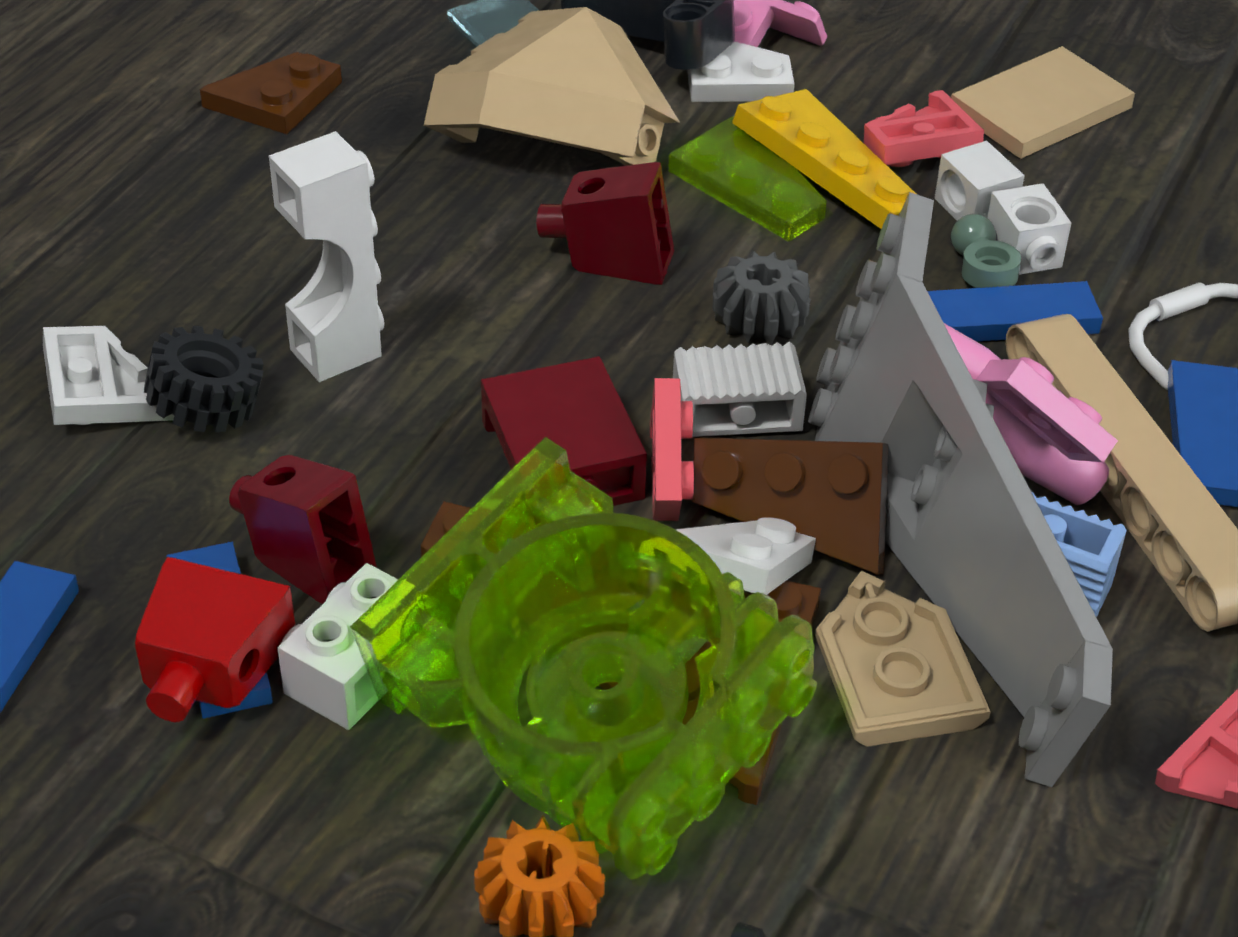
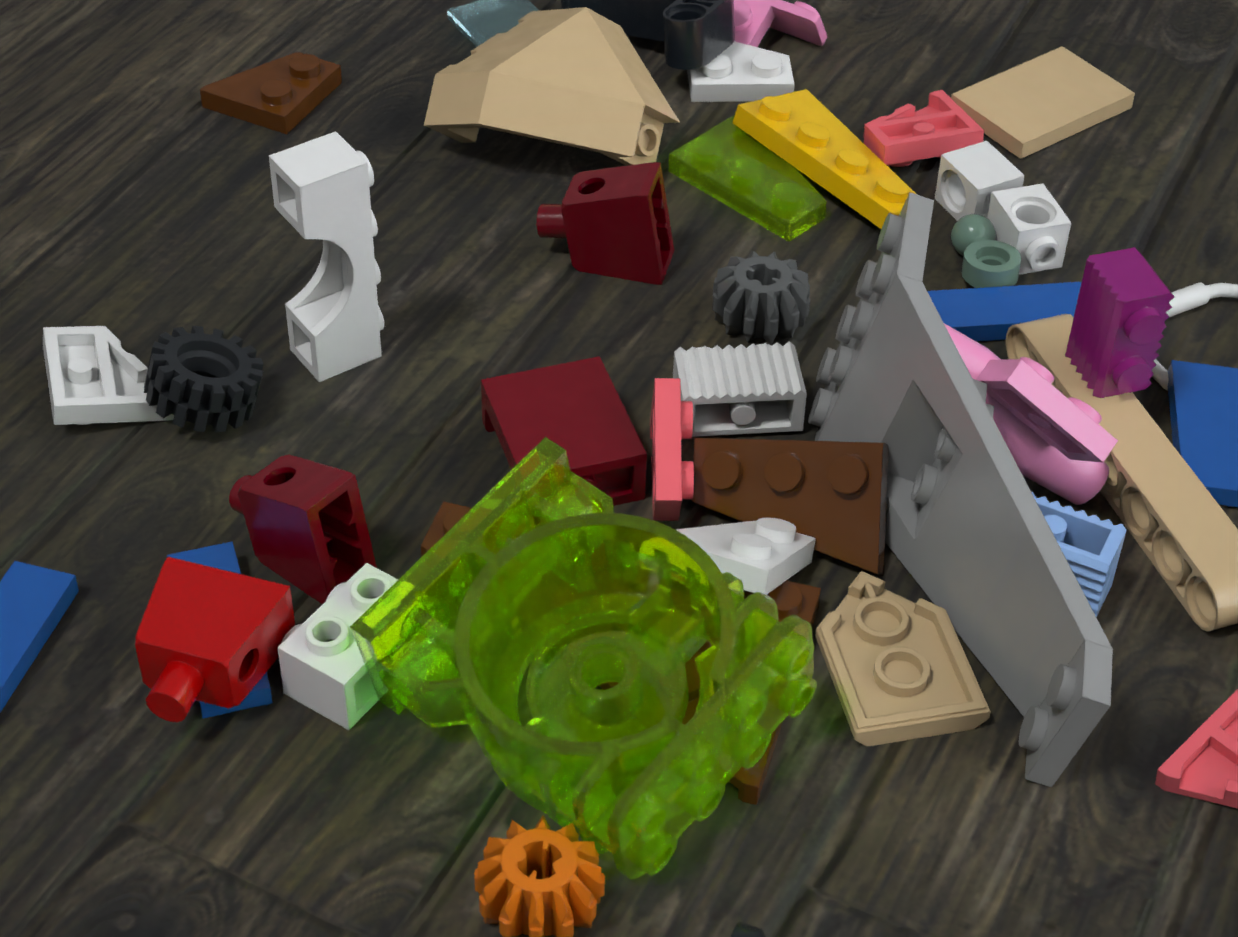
(1118, 322): none -> magenta brick

